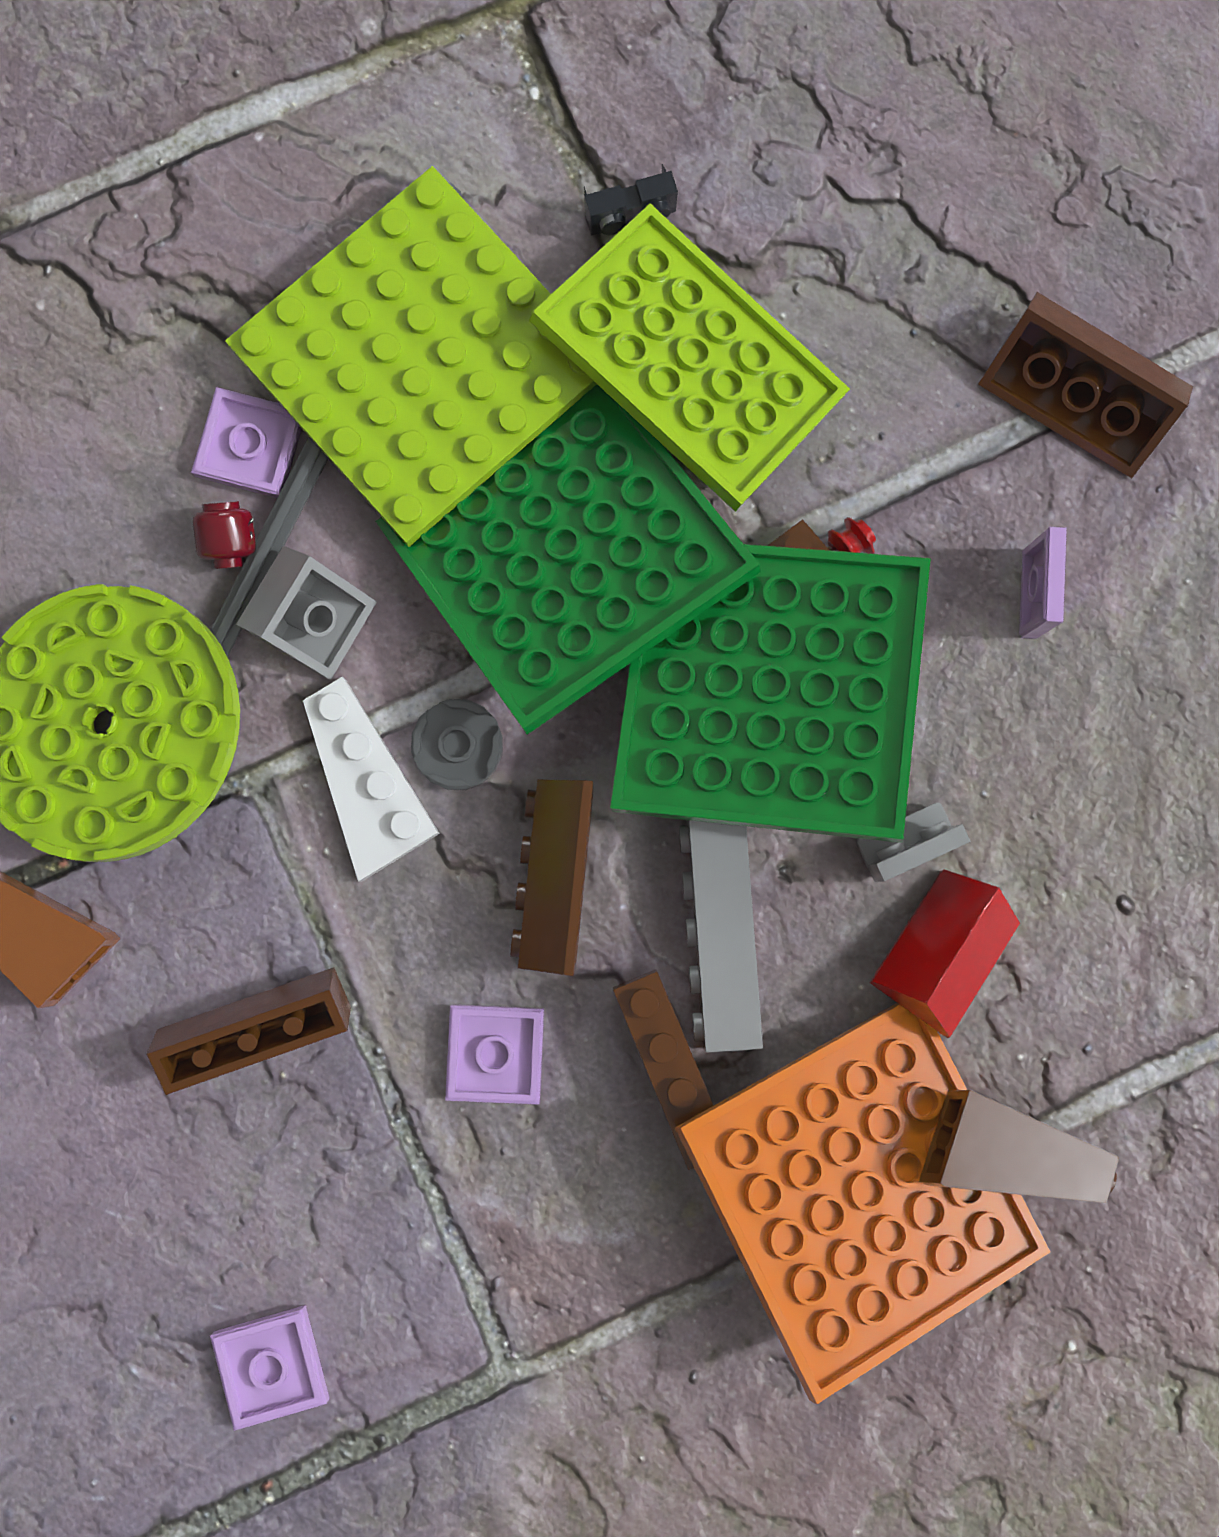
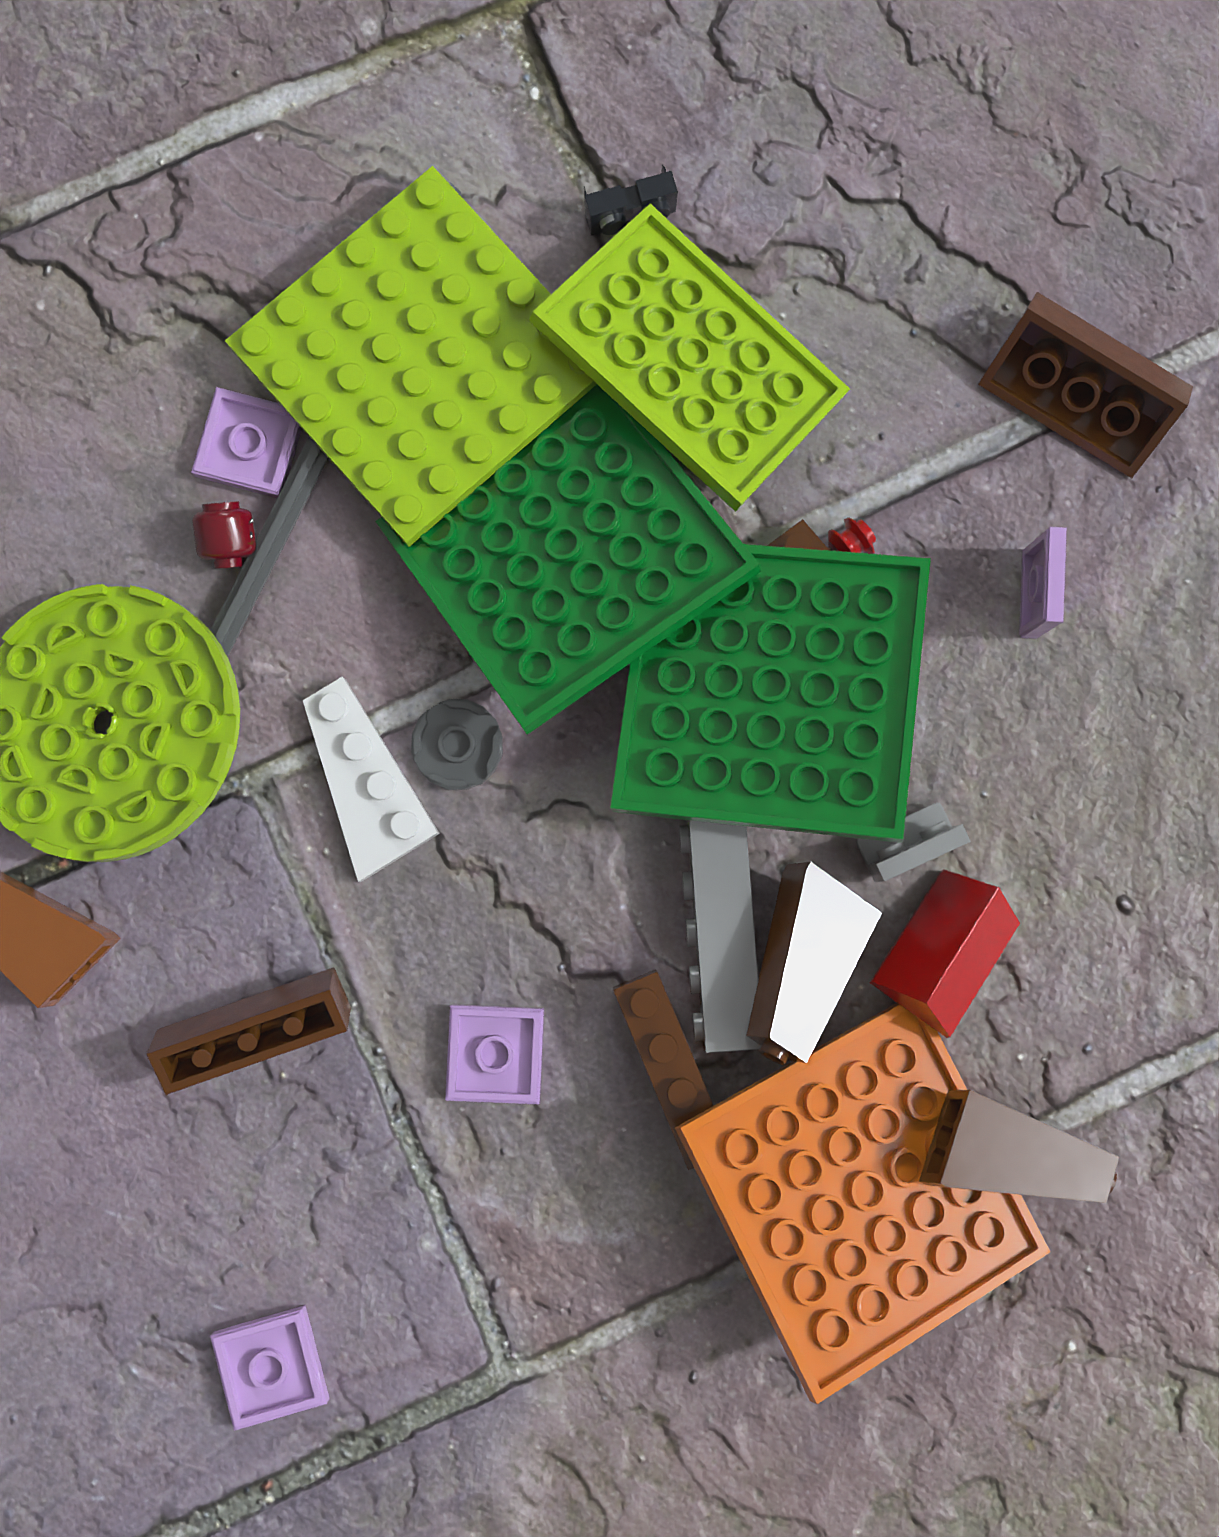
(306, 612): light grey slope -> none
(555, 876): reddish brown slope -> none
(806, 960): none -> slope

